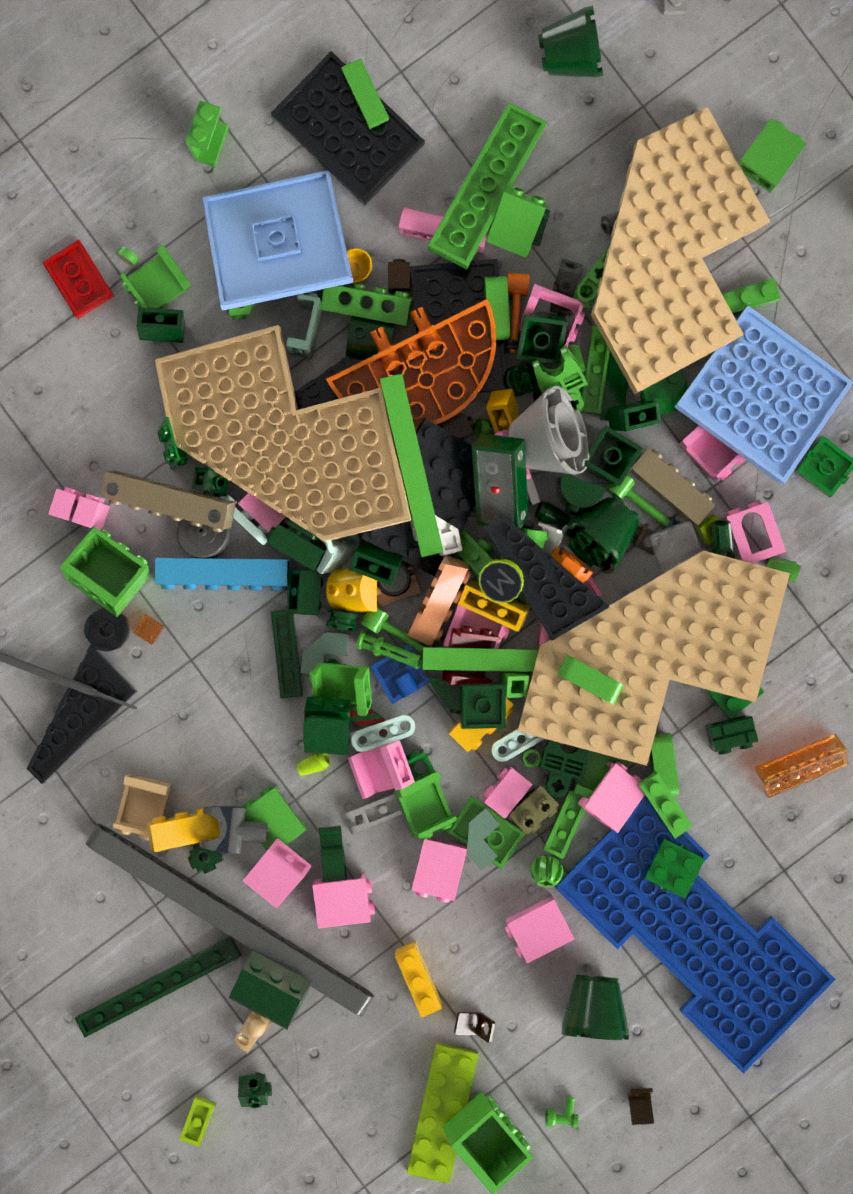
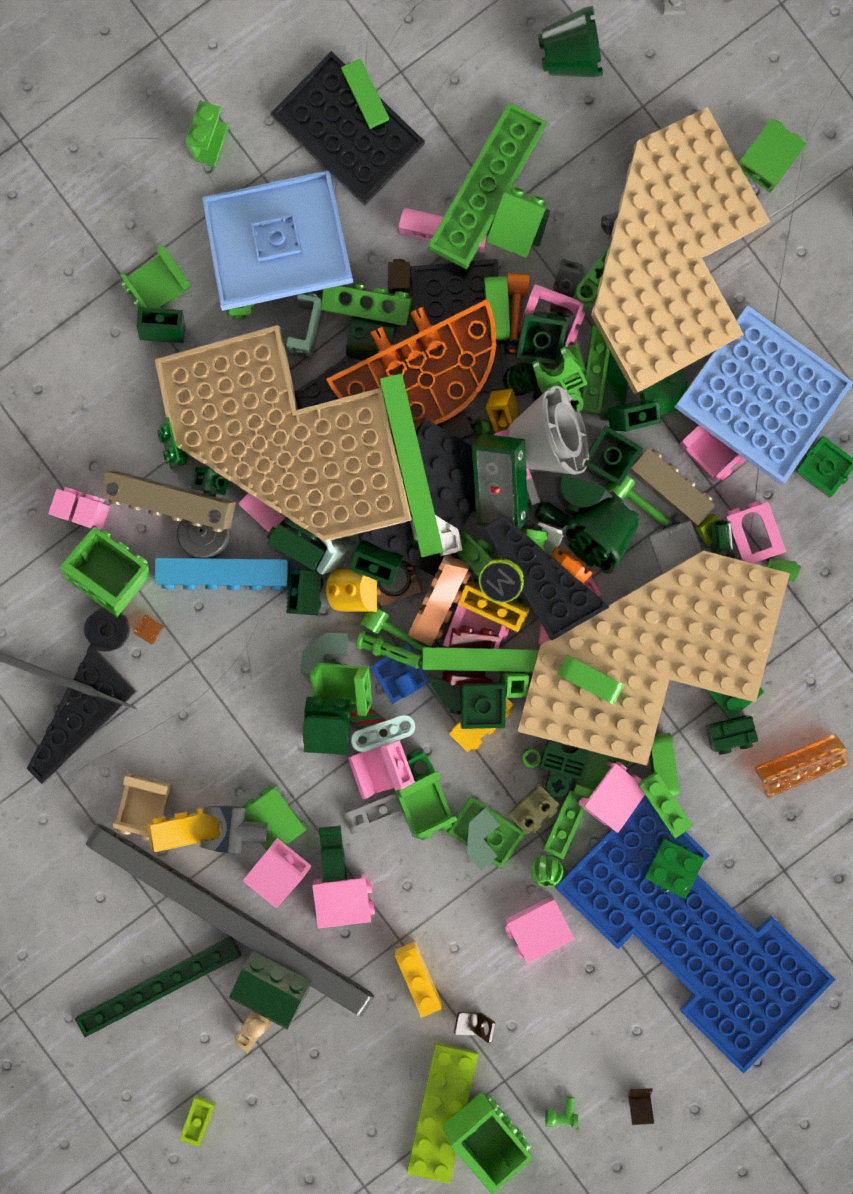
(78, 279): red tile -> none
(127, 256): bright green tile -> none
(196, 859): dark green brick -> none
(245, 520): light aqua plate -> none
(254, 1090): dark green brick -> none
(286, 654): dark green tile -> none
(313, 763): lime cone -> none
(342, 620): dark green wheel -> none
(360, 264): yellow hair -> none
(439, 869): bright pink panel -> none
(507, 791): bright pink brick -> none
(512, 746): light aqua plate -> none
(595, 1009): dark green cone -> none
(638, 537): dark brown bracket -> none
(752, 295): bright green plate -> none

